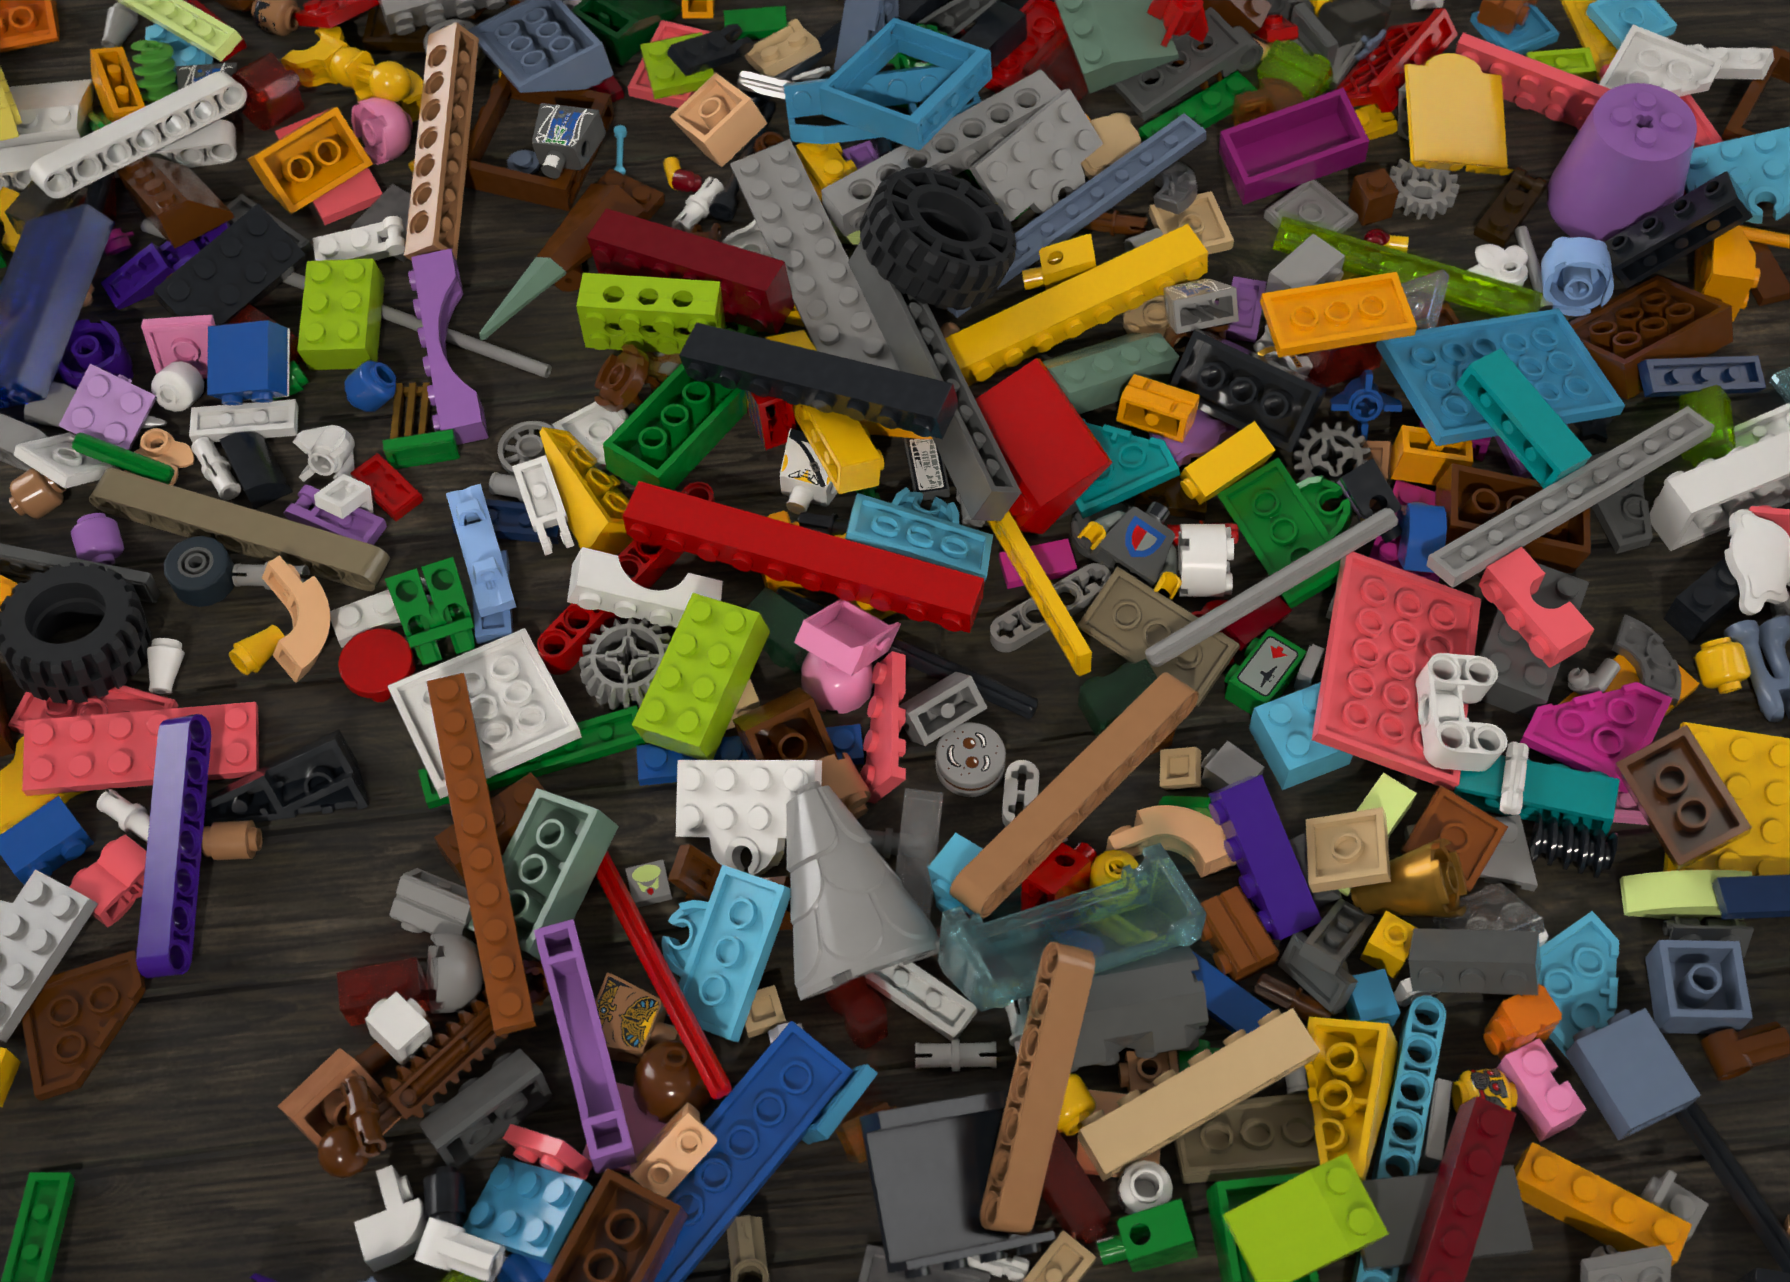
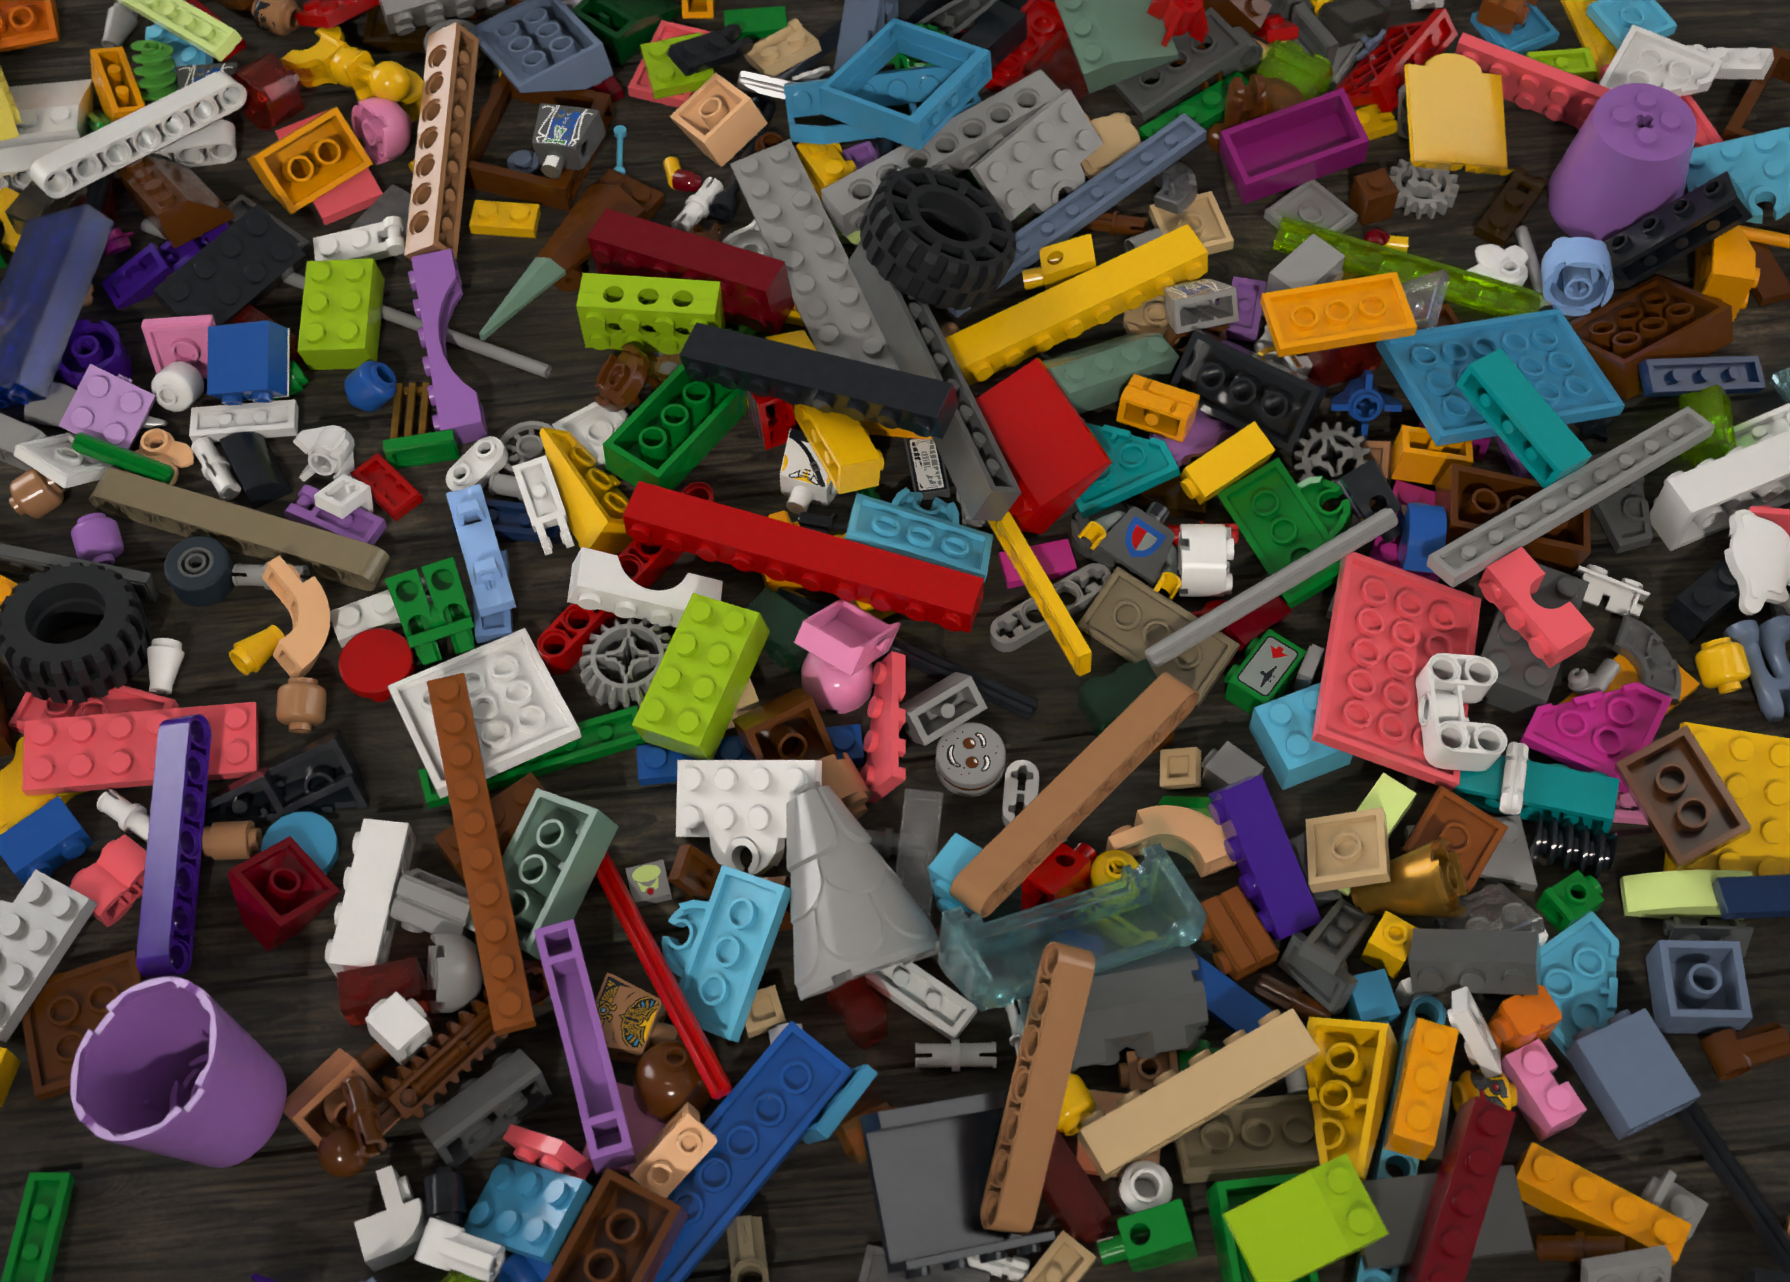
(177, 1077): none -> medium lavender cone
(280, 892): none -> dark red slope
(301, 704): none -> medium nougat head
(311, 833): none -> dark azure tile
(363, 919): none -> white brick
(477, 464): none -> white plate
(505, 218): none -> yellow plate
(1238, 101): none -> reddish brown piece
(1421, 1089): none -> light orange brick
(1479, 1041): none -> white plate
(1562, 908): none -> green brick
(1578, 1246): none -> reddish brown pin
(1622, 593): none -> white hinge

